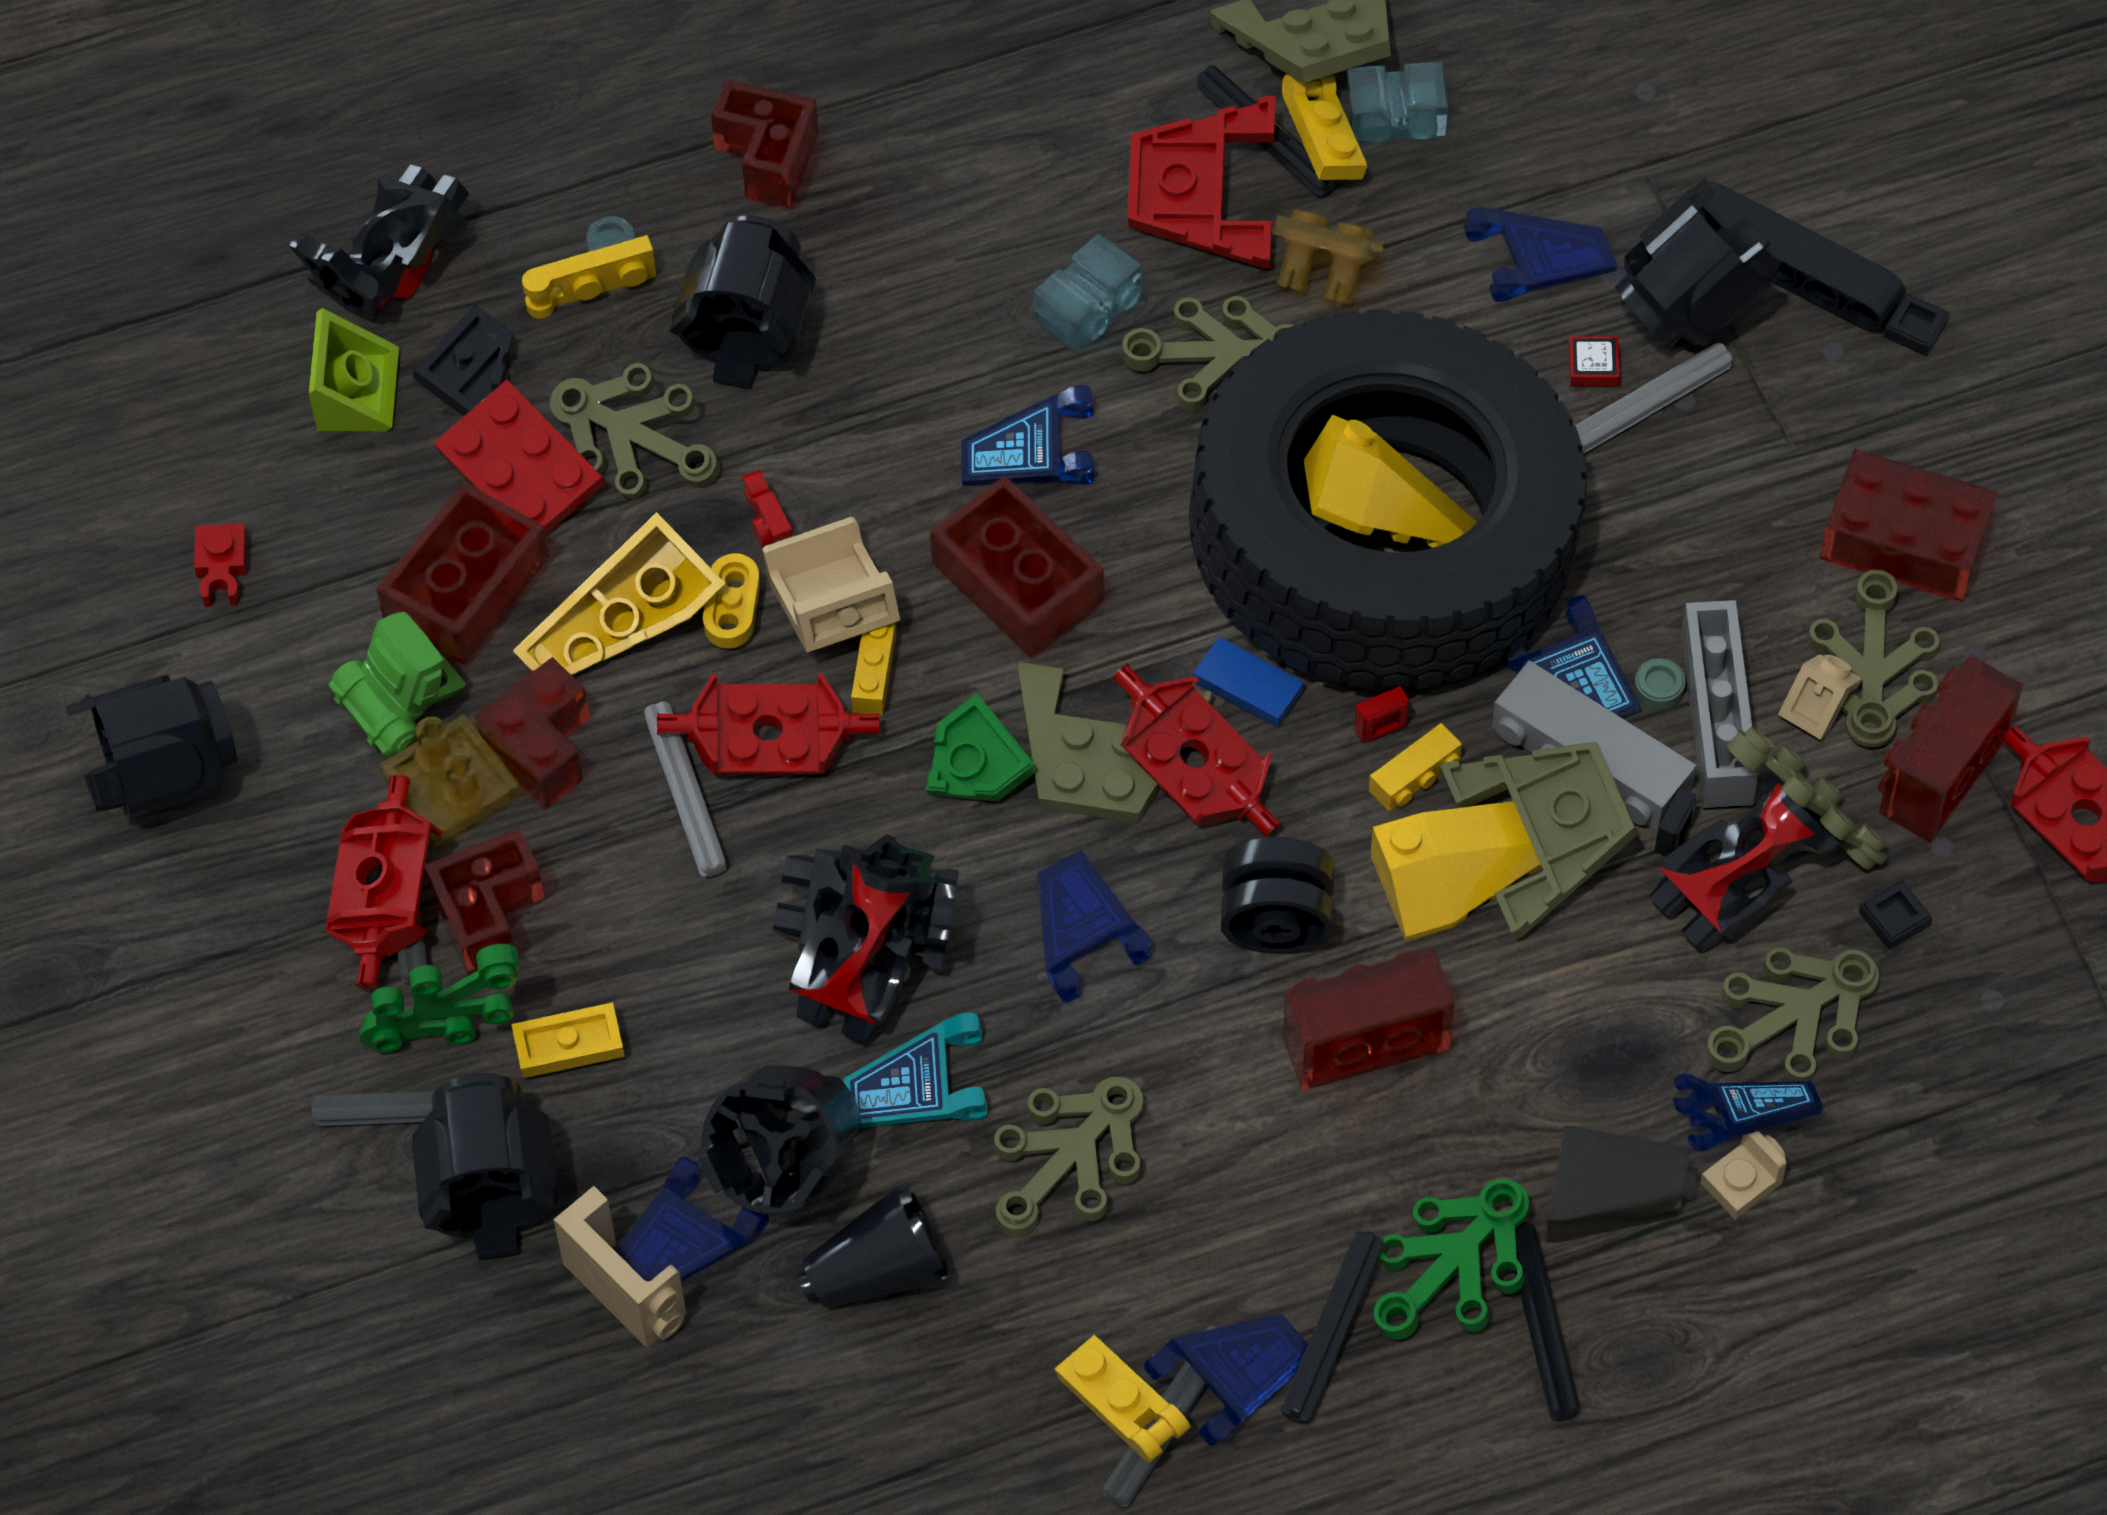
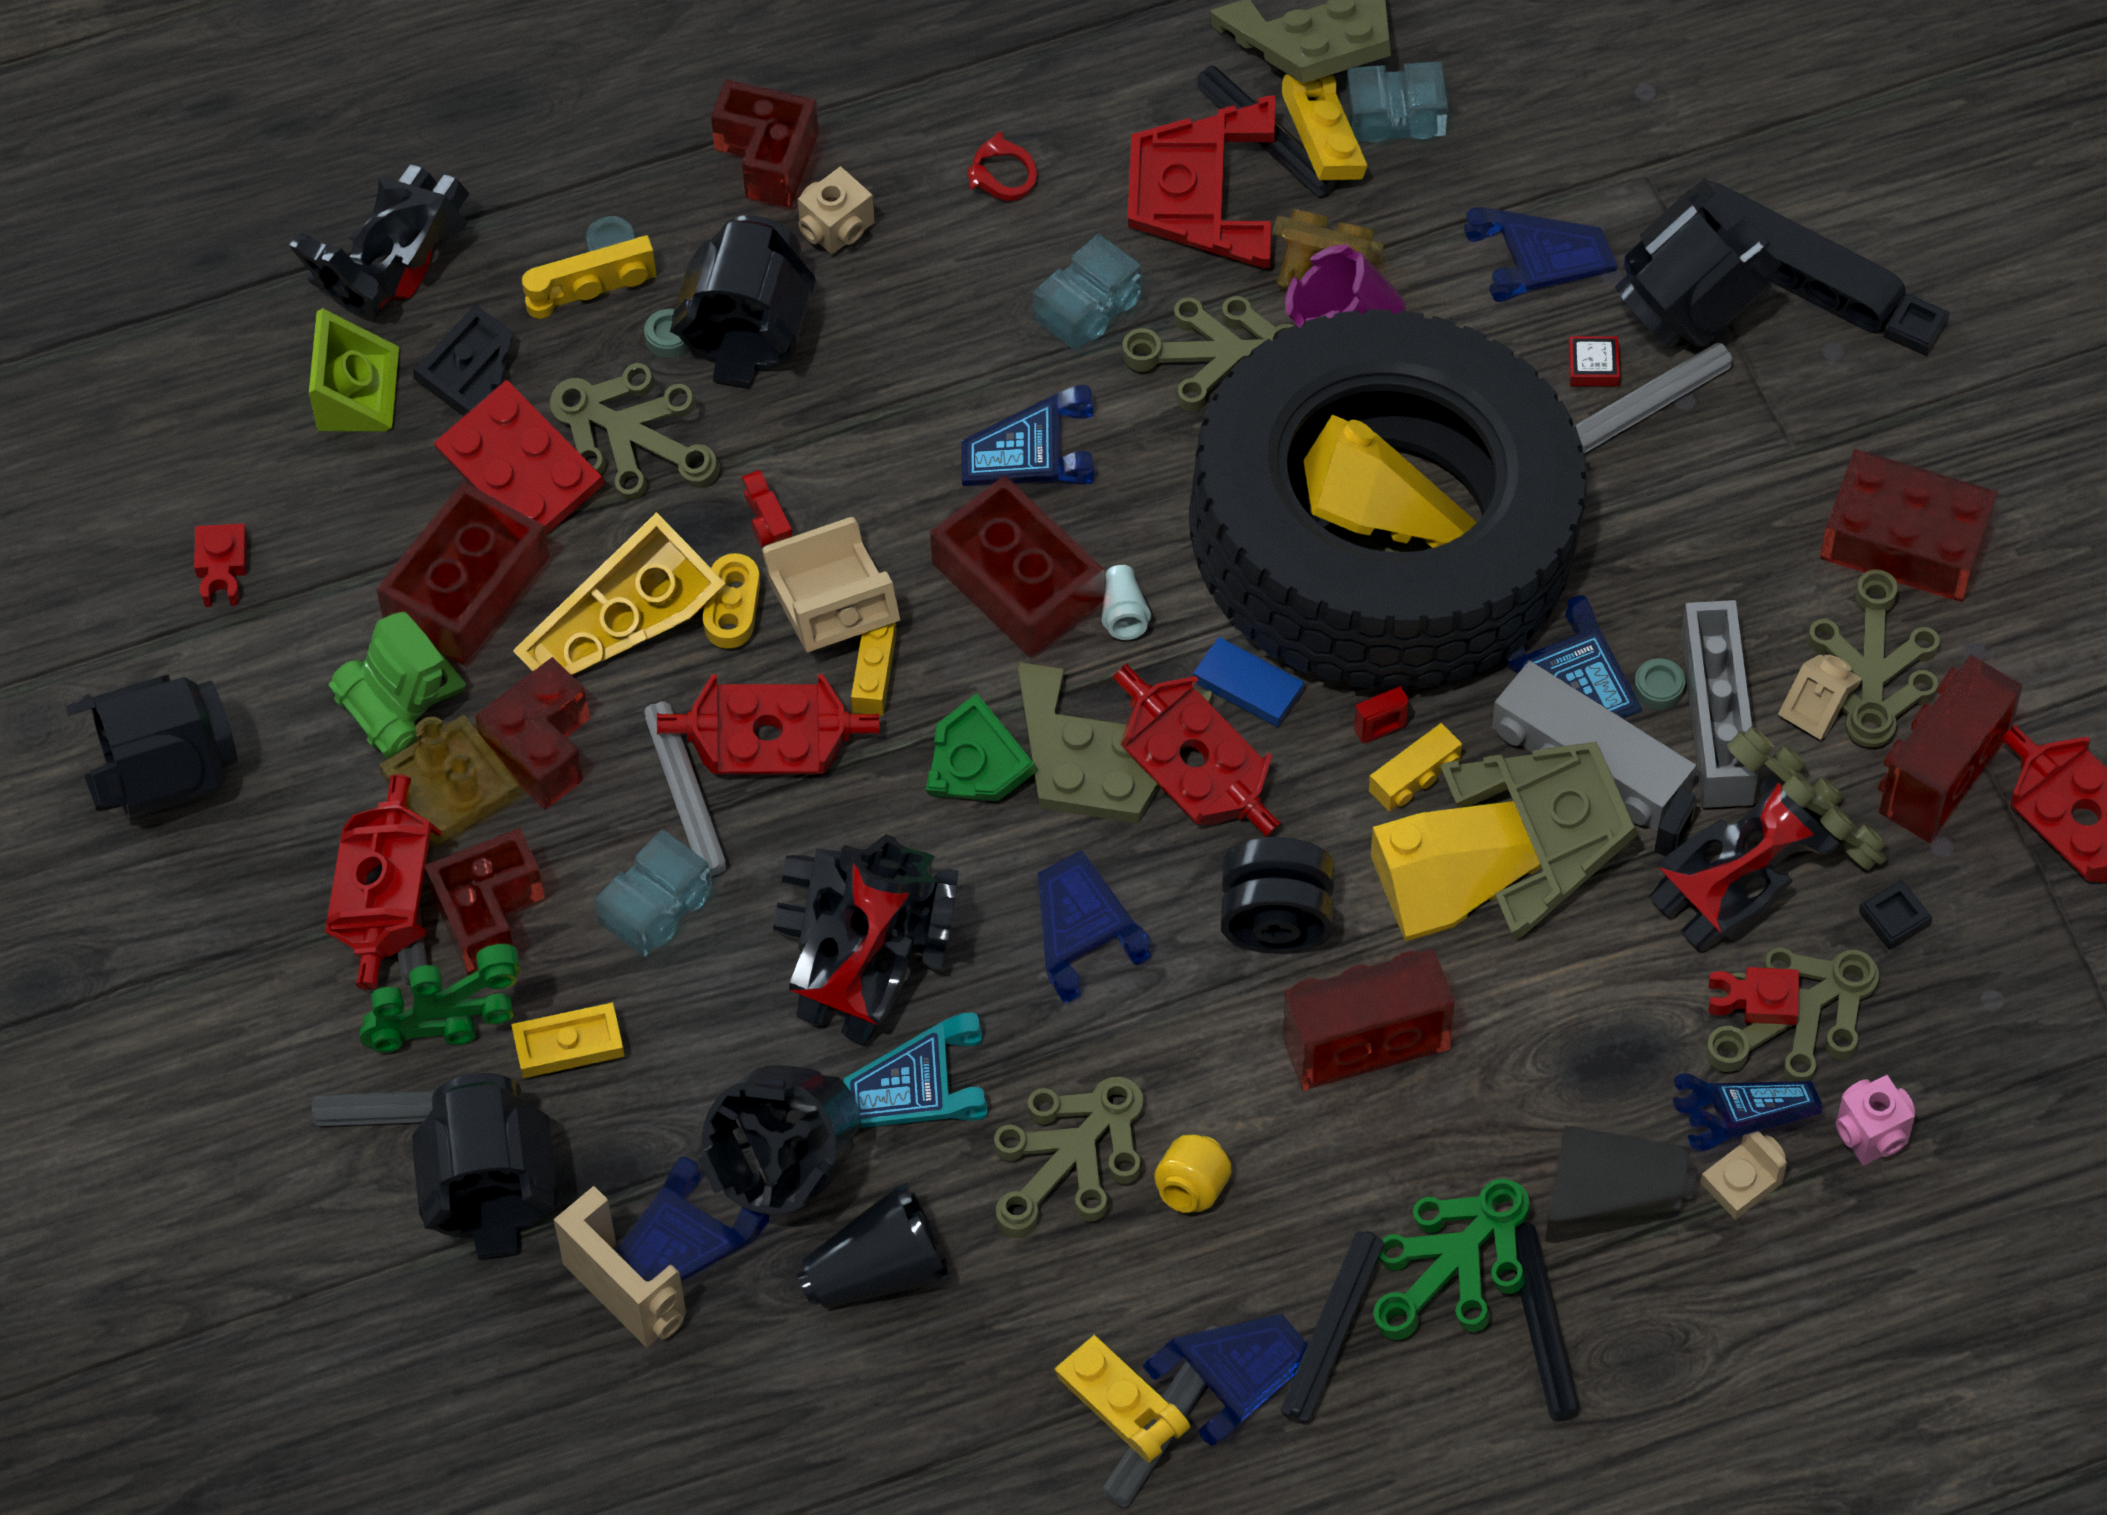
(654, 894): none -> clear light blue brick
(660, 339): none -> sand green tile
(835, 211): none -> tan brick
(982, 179): none -> red piece
(1124, 606): none -> light aqua cone
(1192, 1173): none -> yellow head
(1340, 283): none -> magenta cylinder
(1765, 995): none -> red plate
(1875, 1119): none -> bright pink brick

